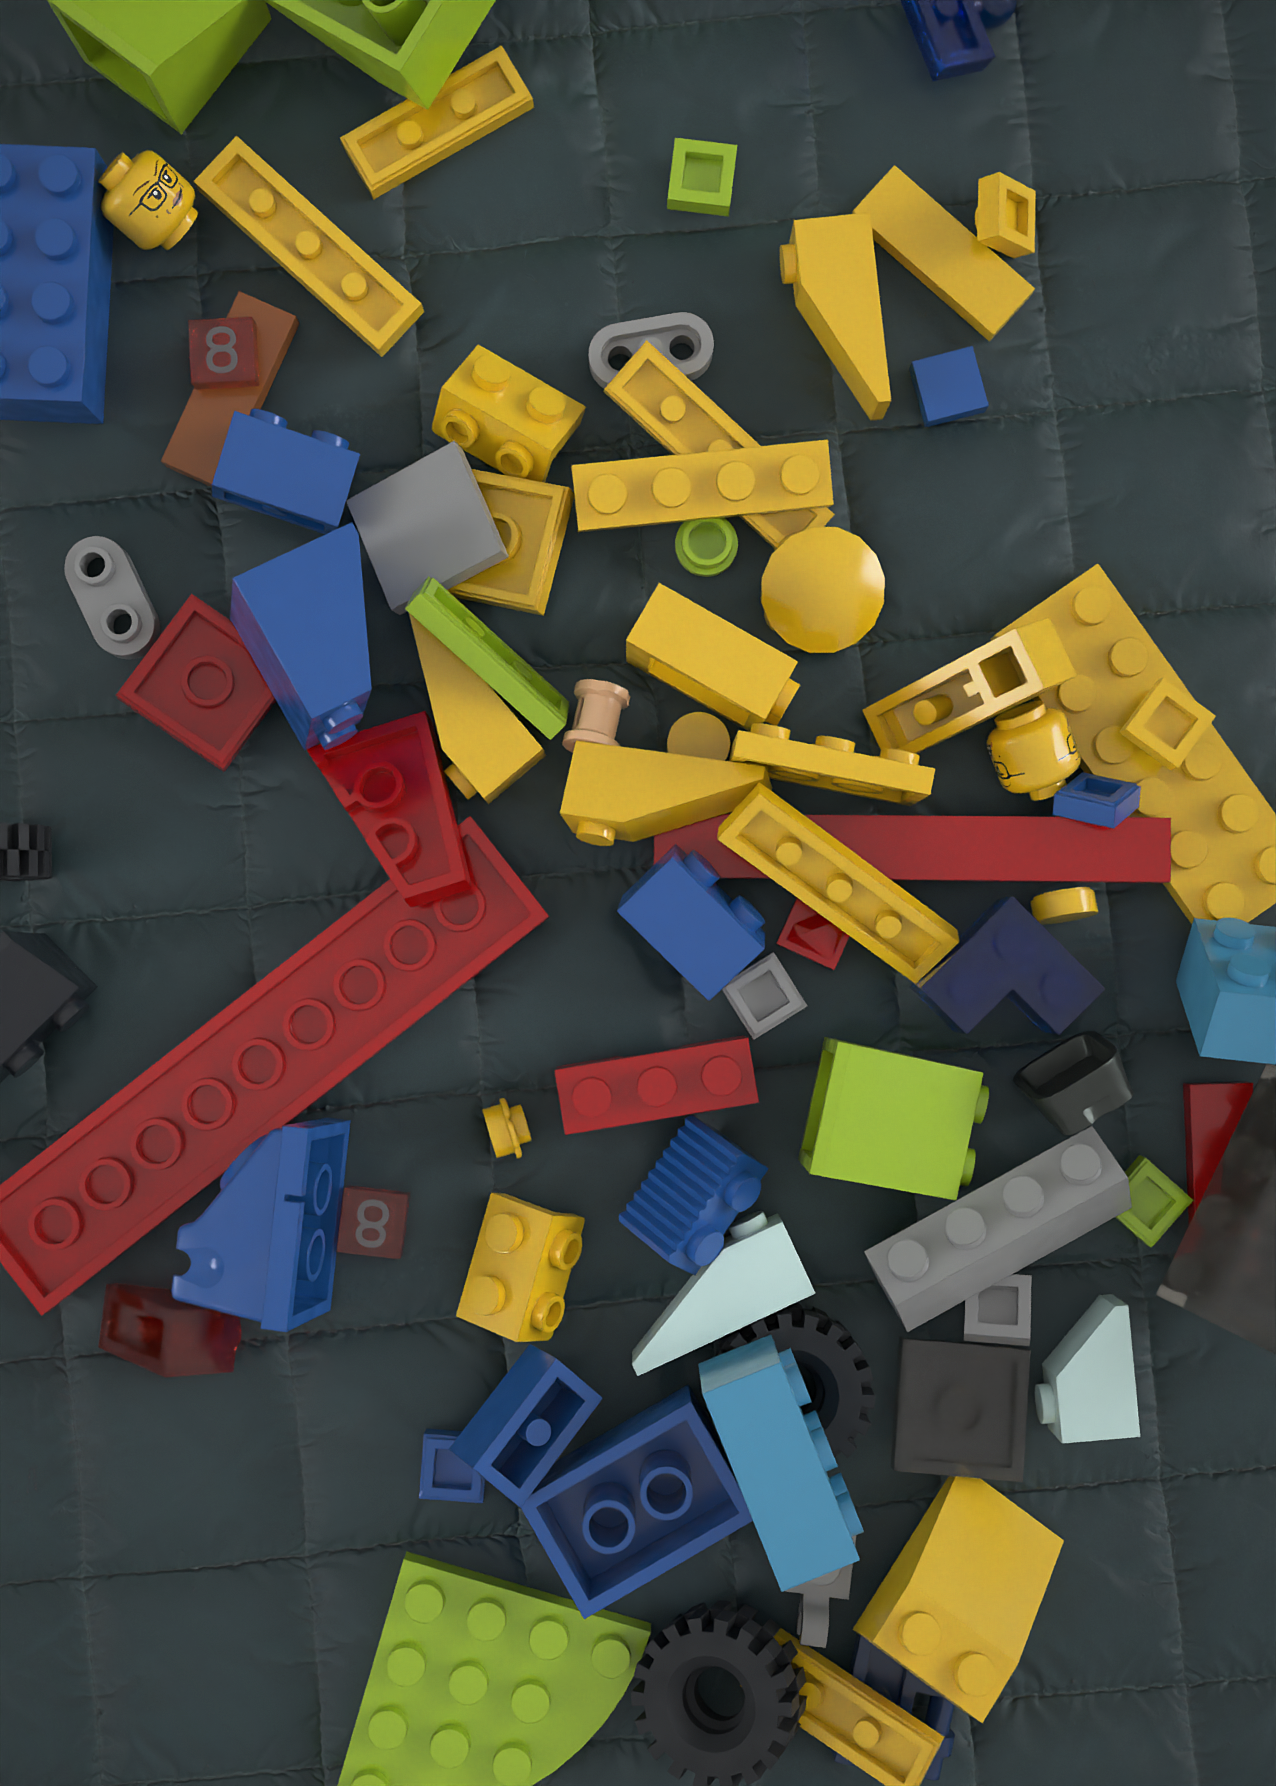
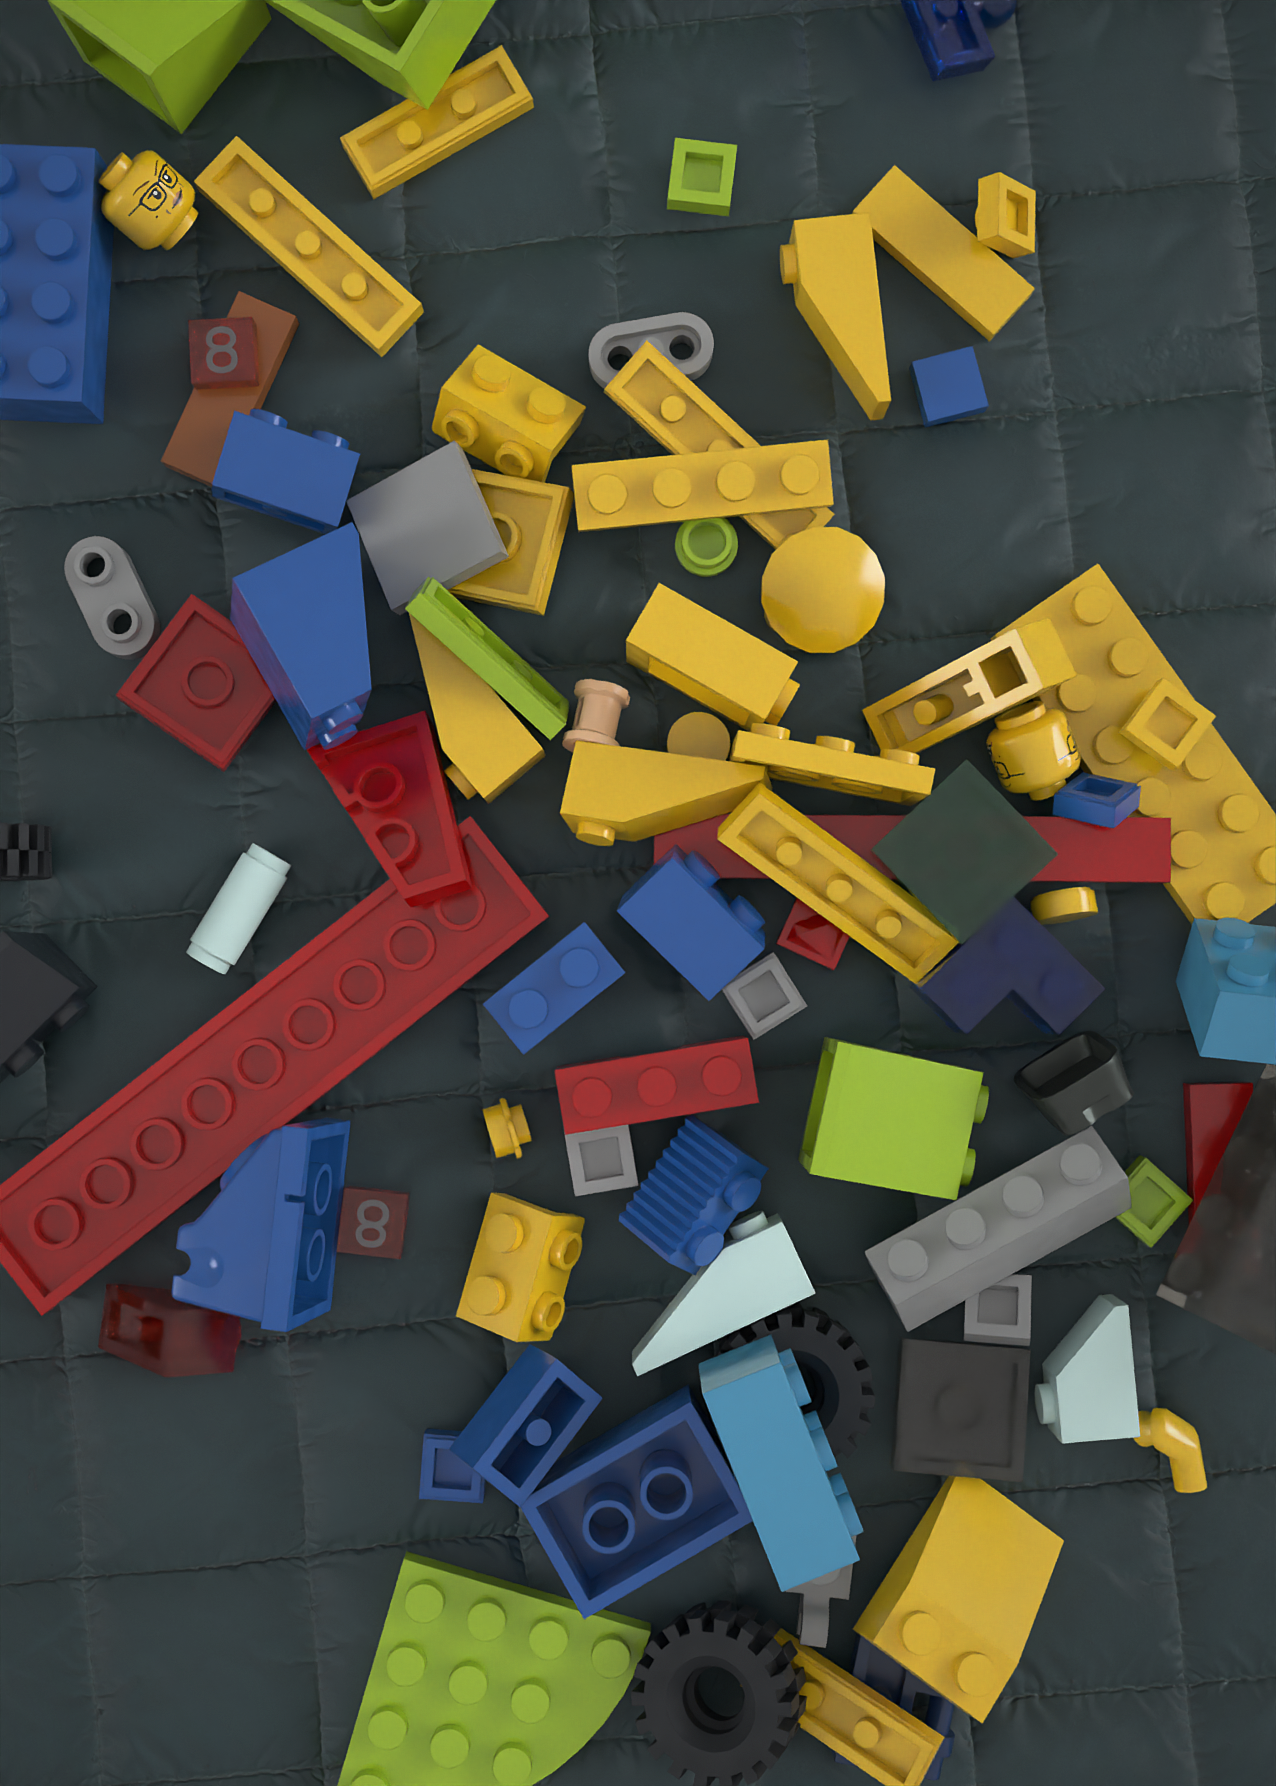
(238, 909): none -> light aqua piece
(554, 988): none -> blue brick
(601, 1160): none -> light grey plate
(963, 852): none -> clear green plate
(1179, 1442): none -> yellow arm

